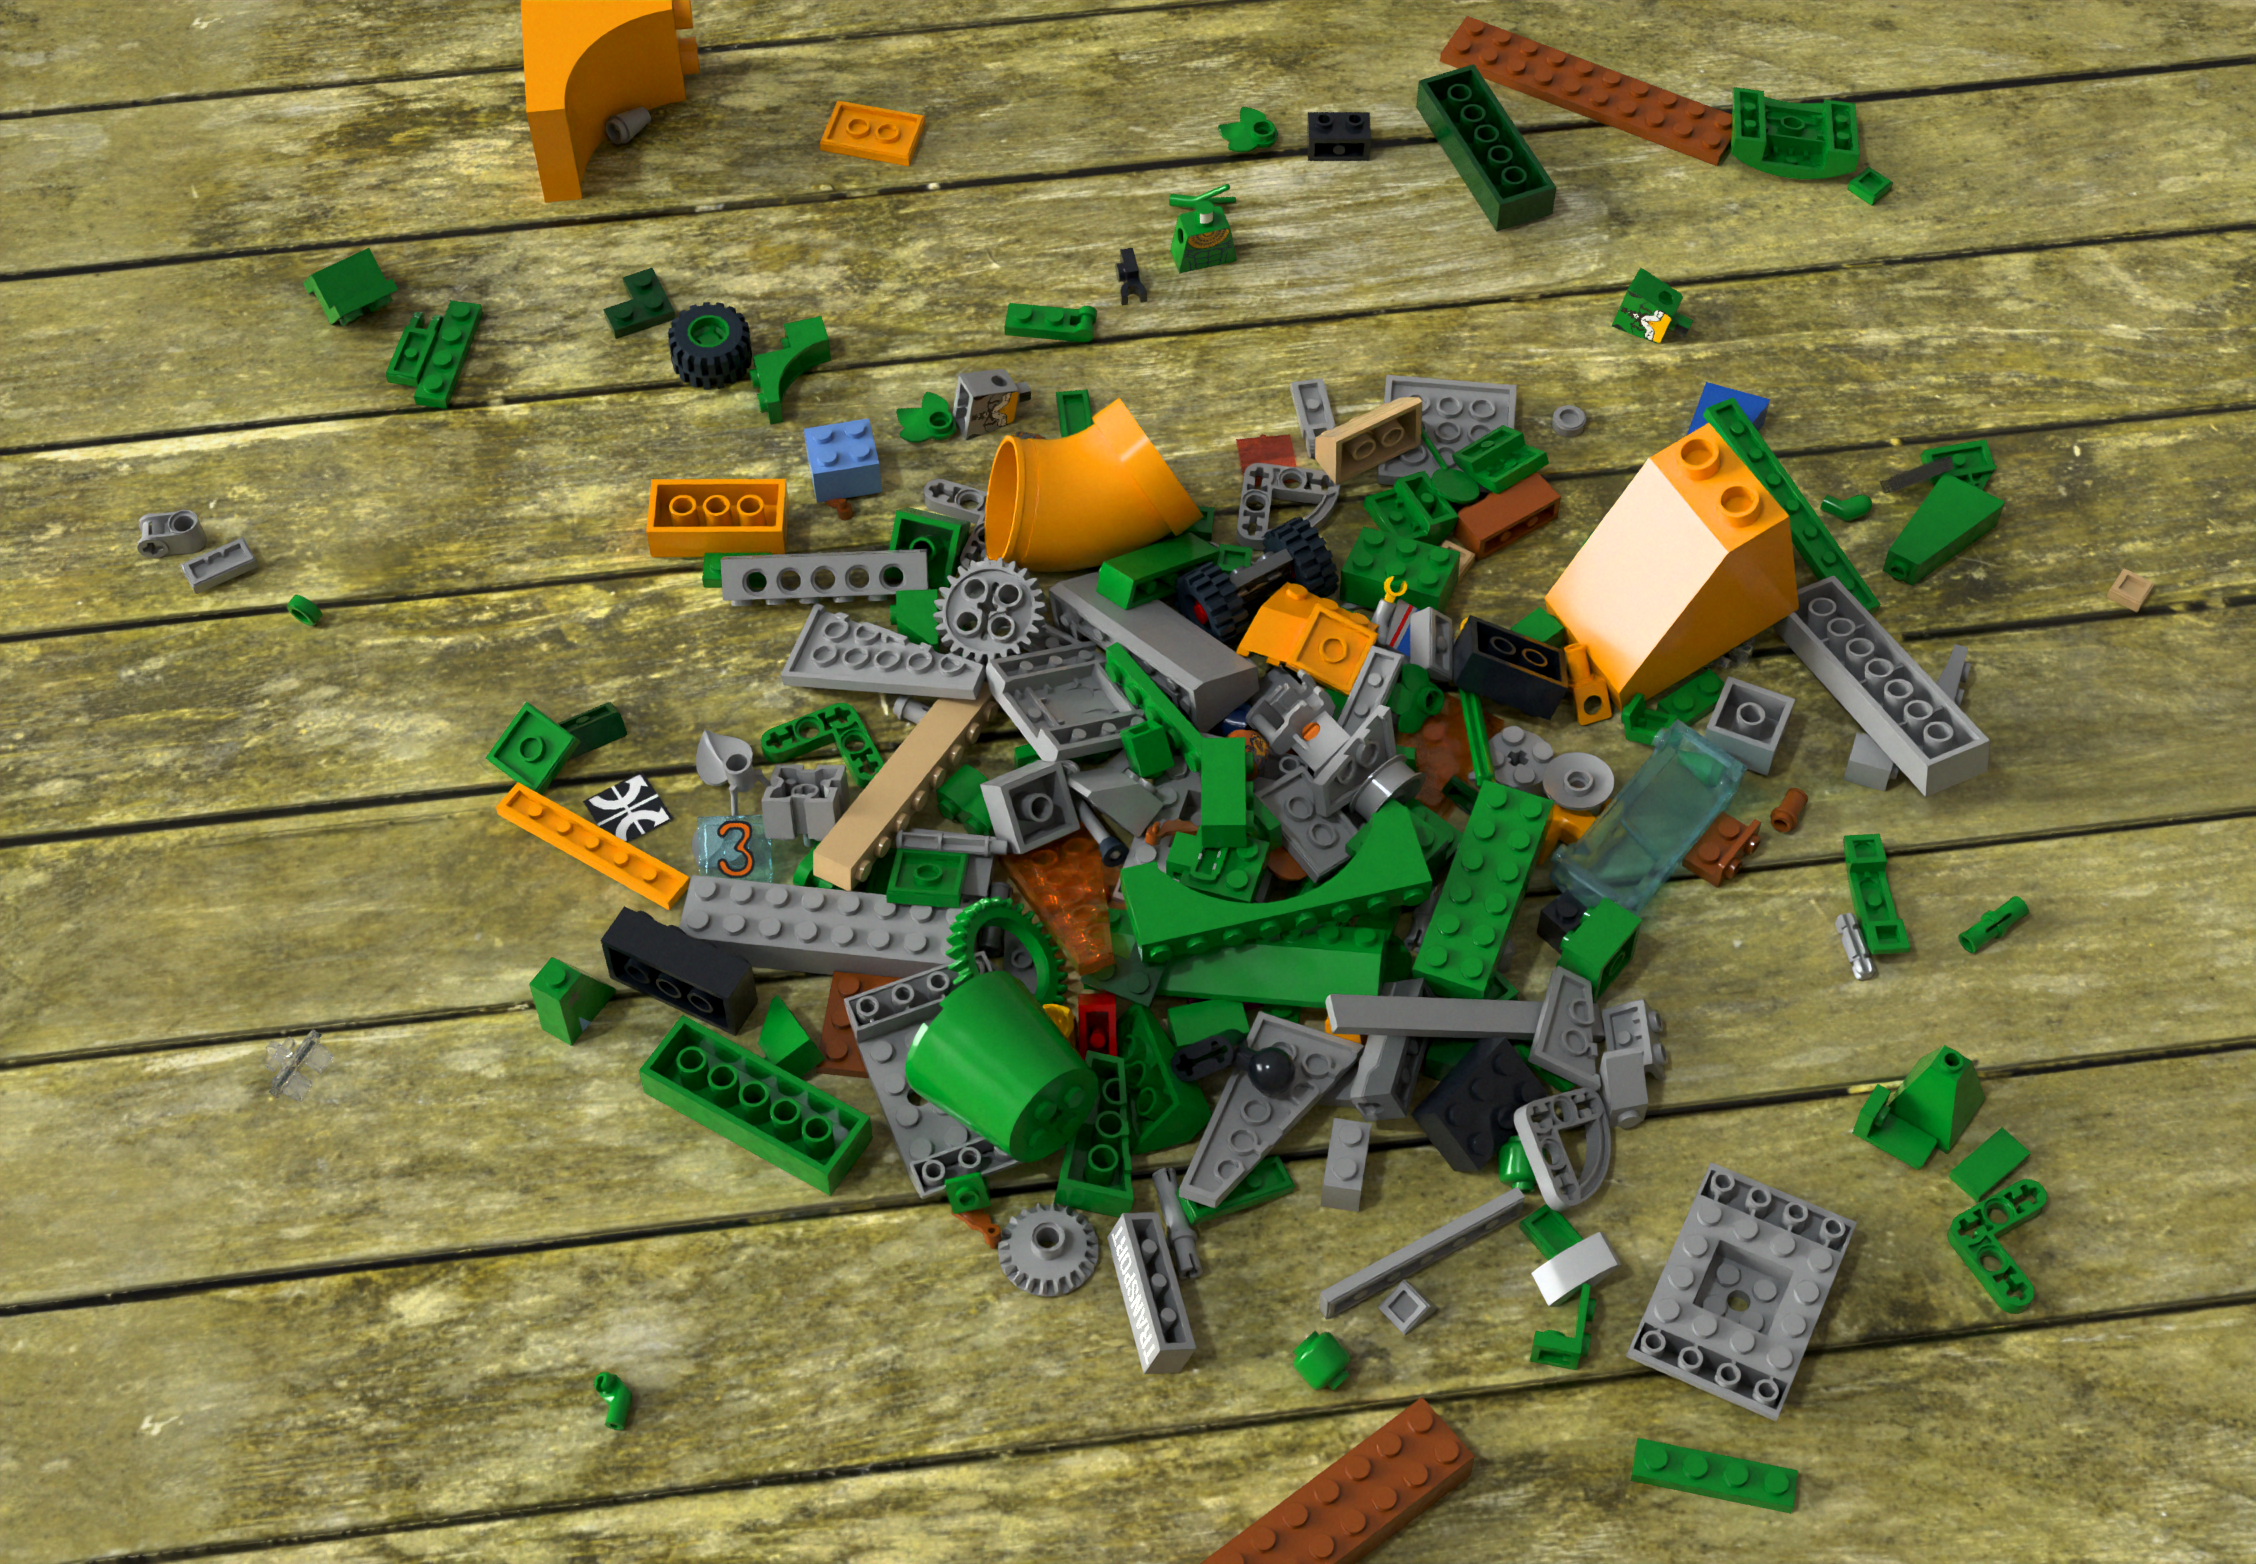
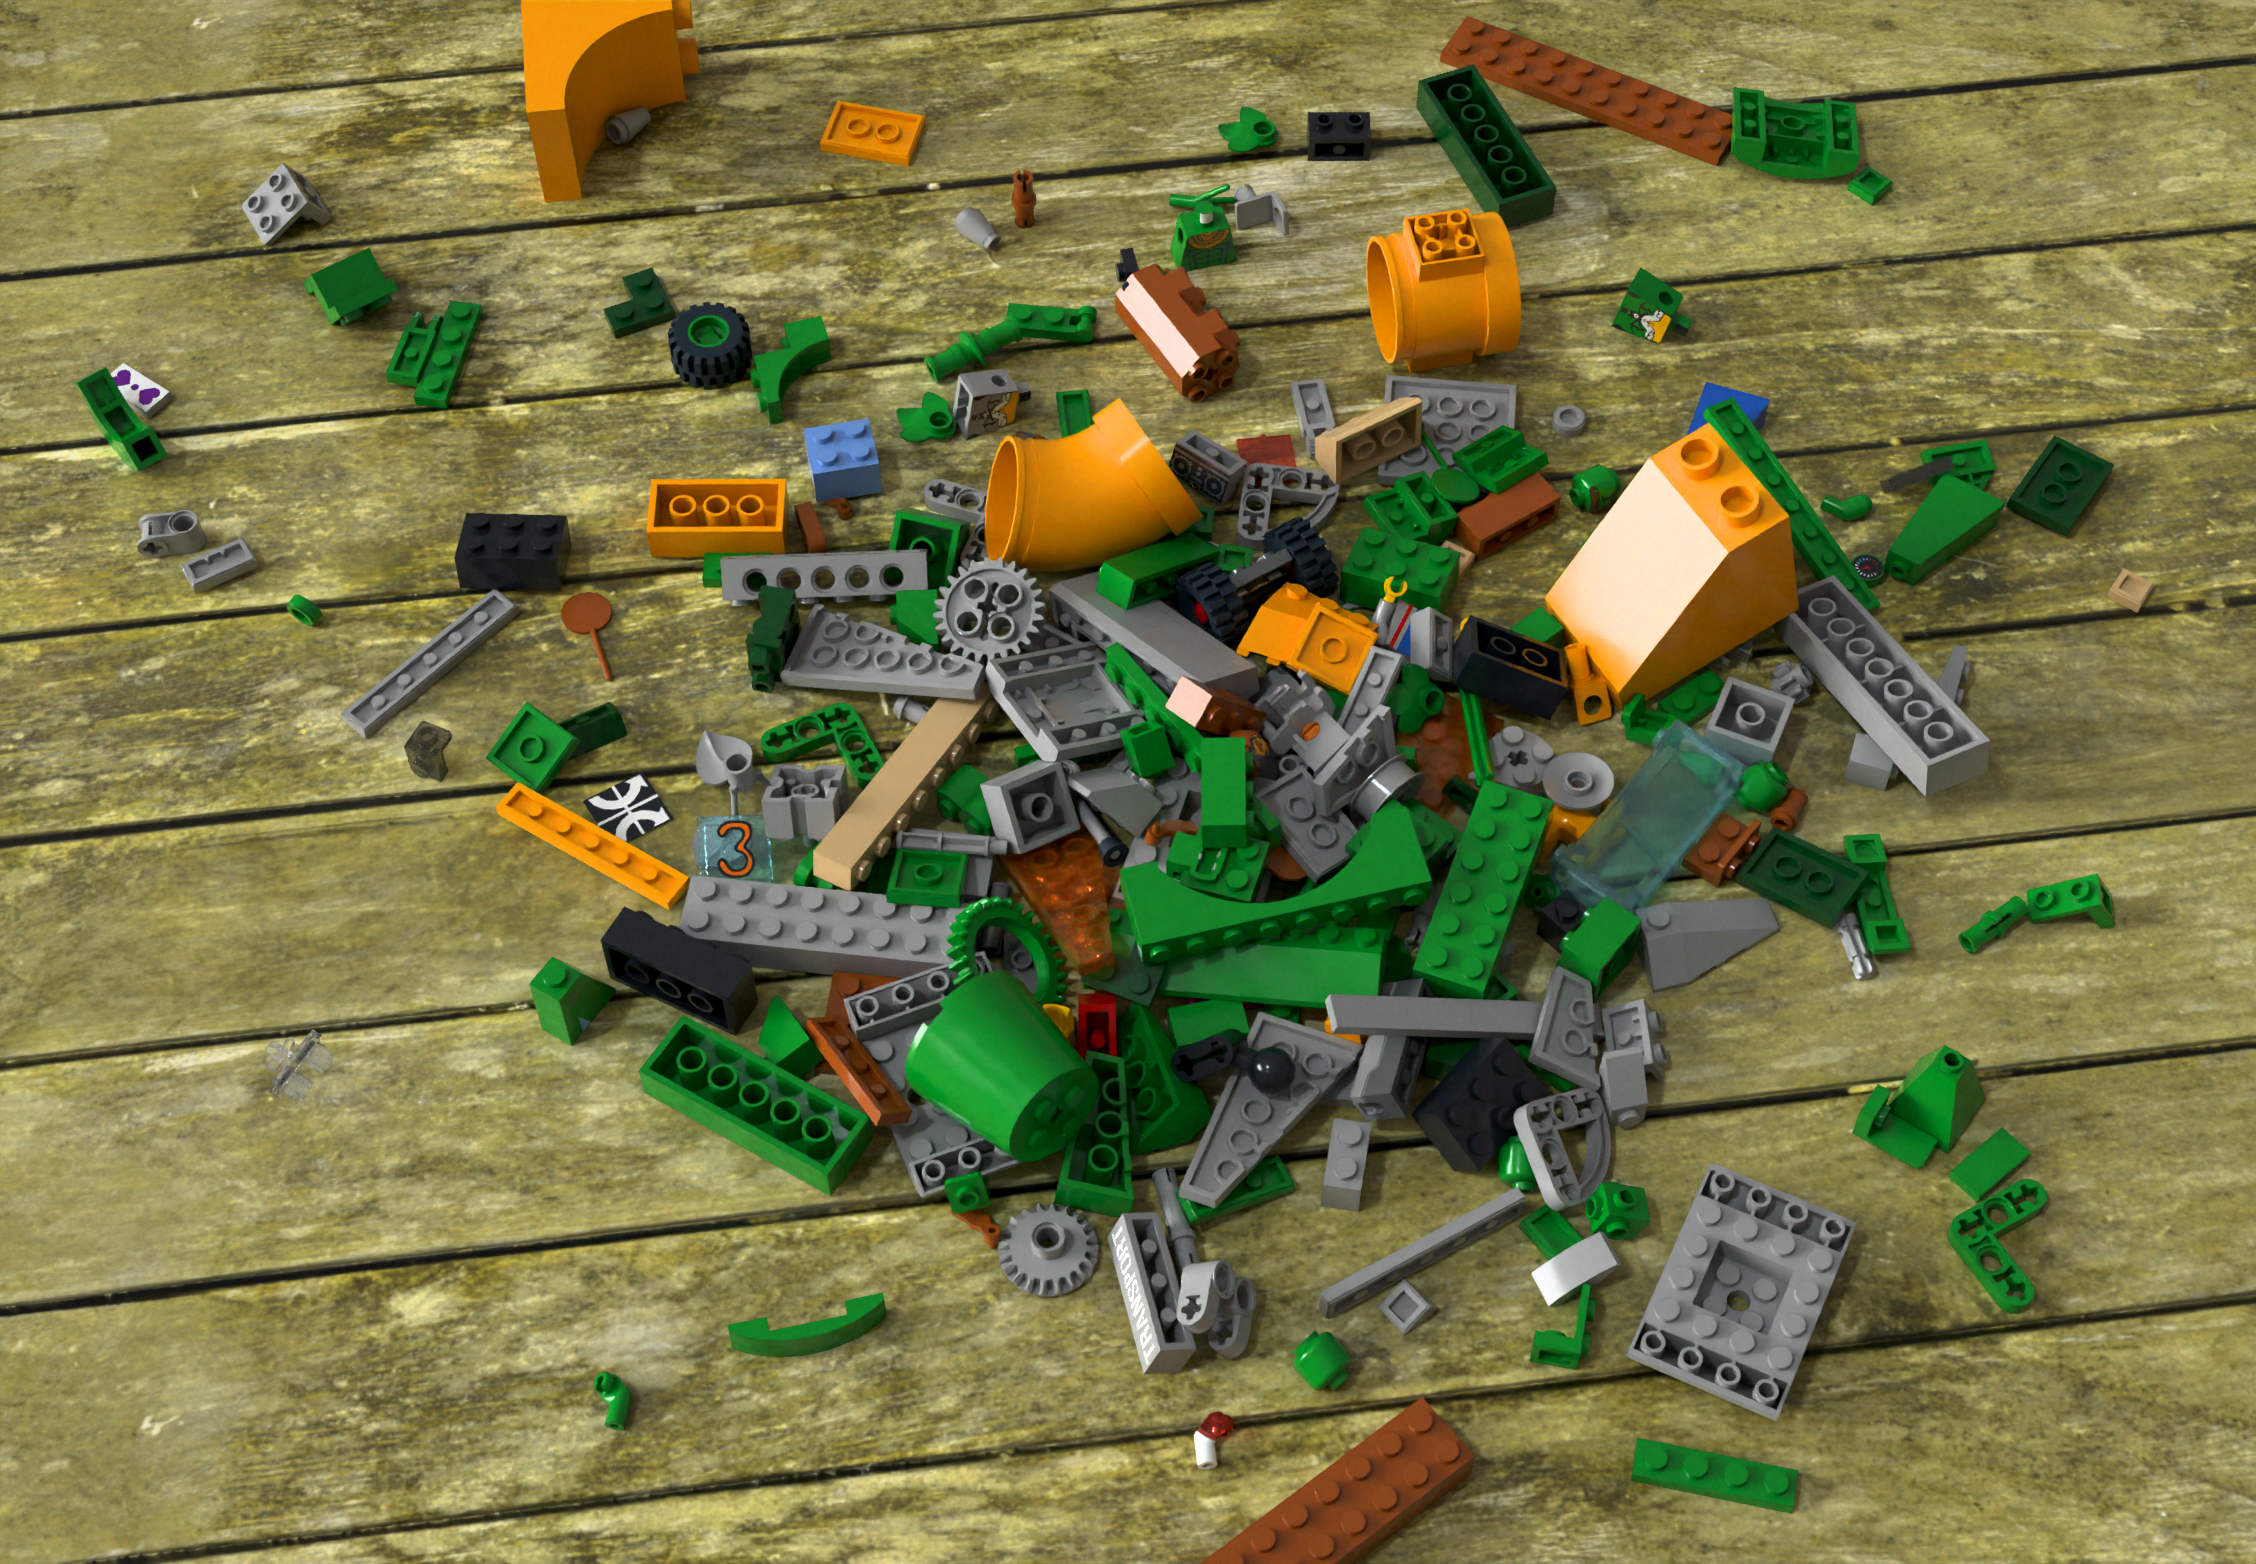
(118, 423): none -> green arch
(139, 391): none -> tile
(281, 202): none -> light grey bracket
(426, 750): none -> clear smoke bracket
(430, 663): none -> light grey tile
(513, 551): none -> black brick
(587, 615): none -> dark orange piece
(772, 636): none -> dark green hips
(810, 528): none -> dark orange beam
(812, 1337): none -> green slope
(858, 1070): none -> dark orange plate
(973, 348): none -> green piece
(975, 227): none -> light grey cone
(1023, 199): none -> dark orange pin
(1182, 338): none -> dark orange brick
(1206, 1436): none -> arm
(1207, 467): none -> brick
(1212, 710): none -> dark orange arch
(1224, 1302): none -> light grey piece
(1255, 209): none -> light grey bracket
(1444, 289): none -> light orange cylinder
(1541, 892): none -> green plant
(1595, 488): none -> green head
(1617, 1211): none -> green brick
(1693, 936): none -> light grey wedge
(1762, 786): none -> green head
(1792, 680): none -> light grey gear
(1803, 877): none -> dark green plate
(1869, 568): none -> black tile
(2060, 485): none -> dark green plate
(2070, 898): none -> green bracket

